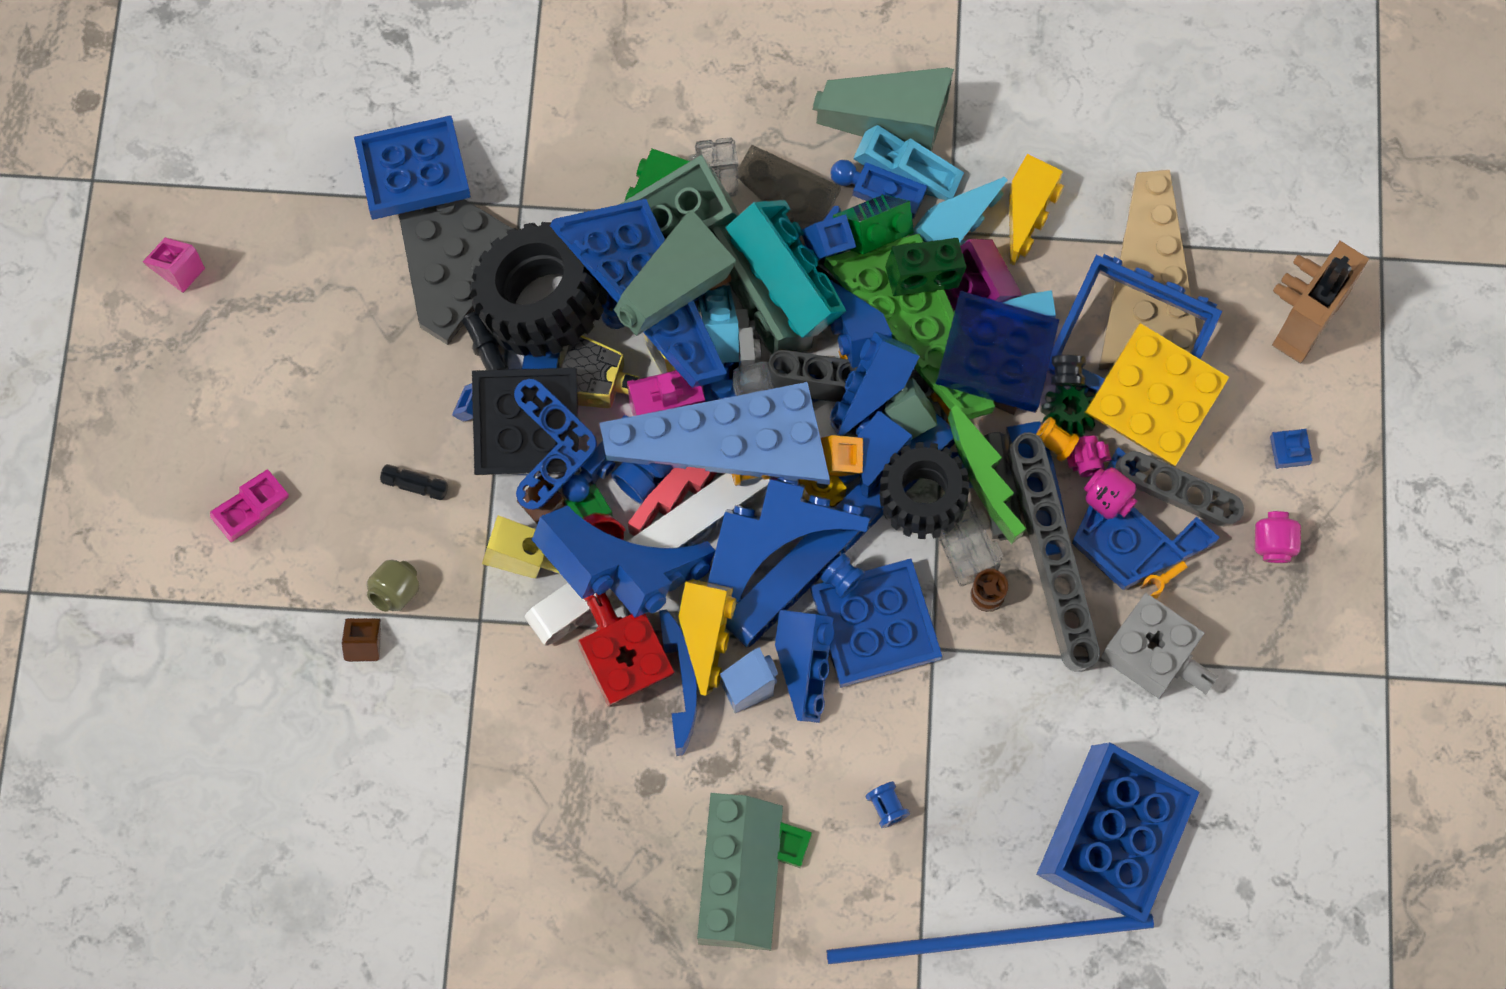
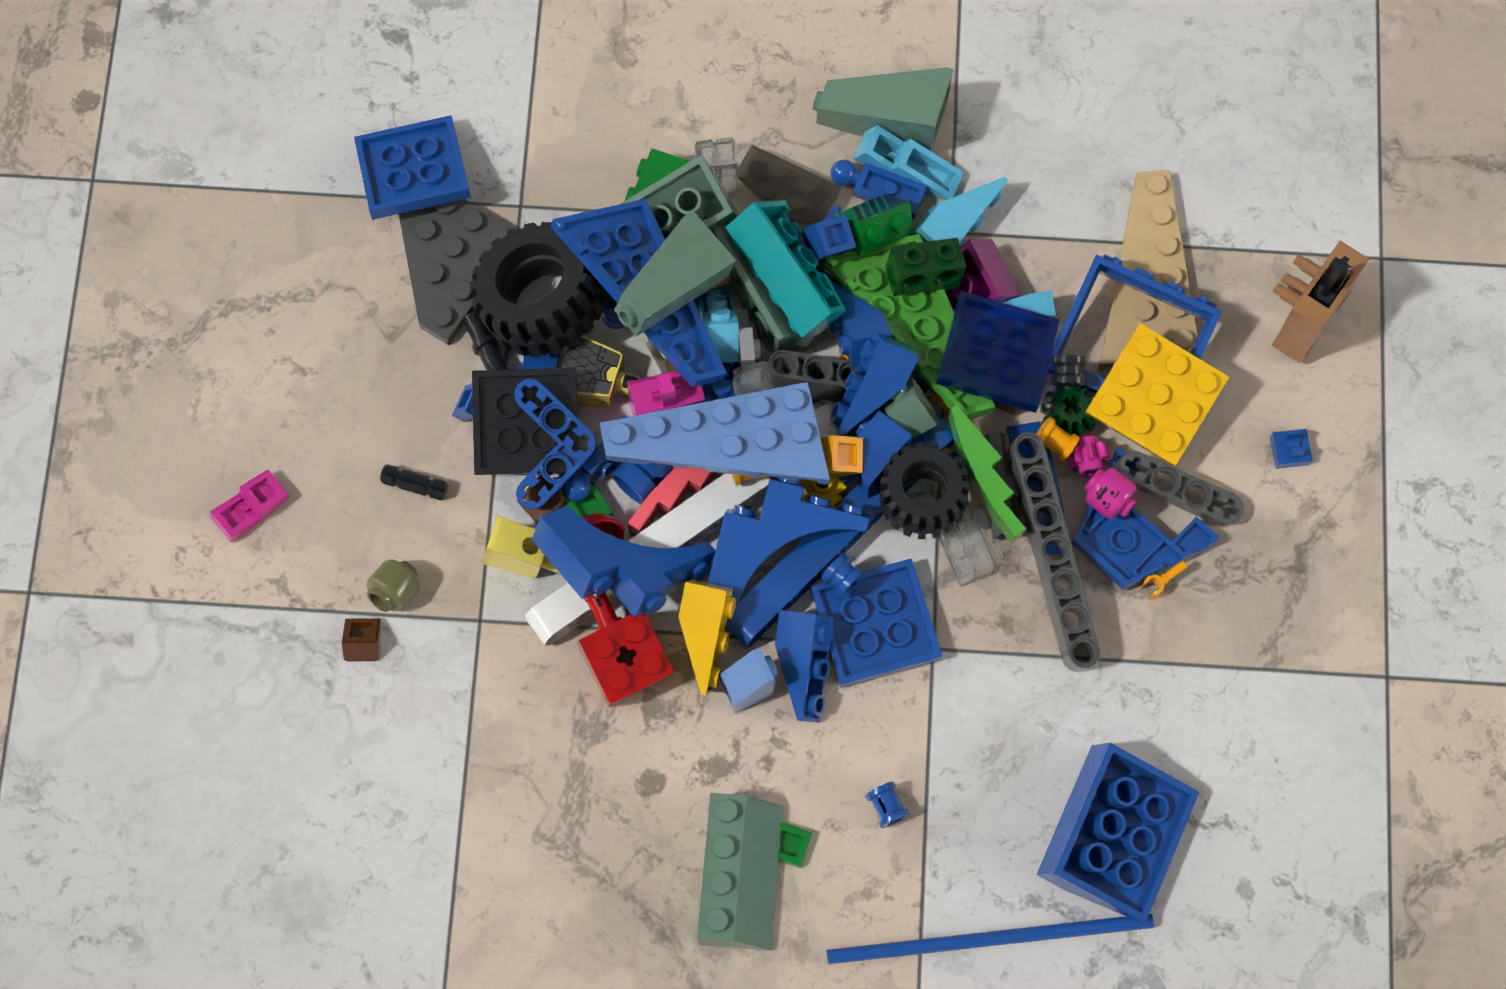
(175, 263): dark pink slope -> none
(682, 722): blue slope -> none
(992, 583): reddish brown wheel -> none
(1029, 196): yellow slope -> none
(1171, 658): light grey brick -> none
(1277, 537): dark pink head -> none

